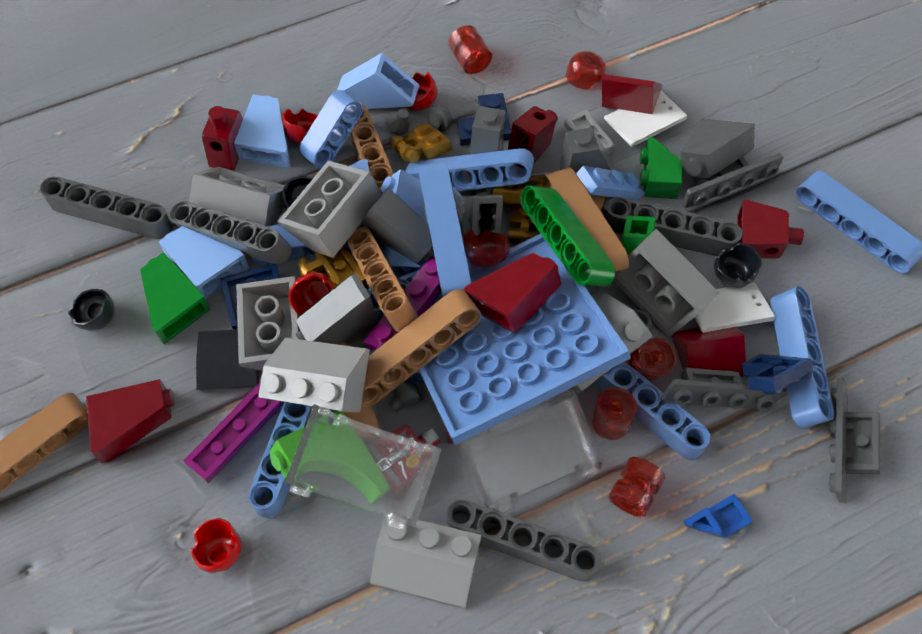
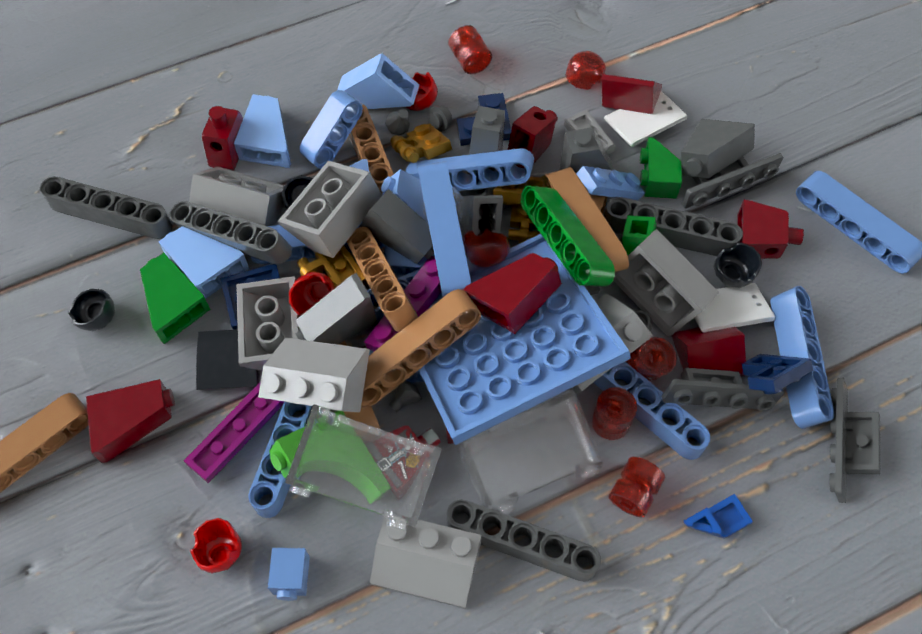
(288, 573): none -> medium blue brick
(297, 124): red hair -> none

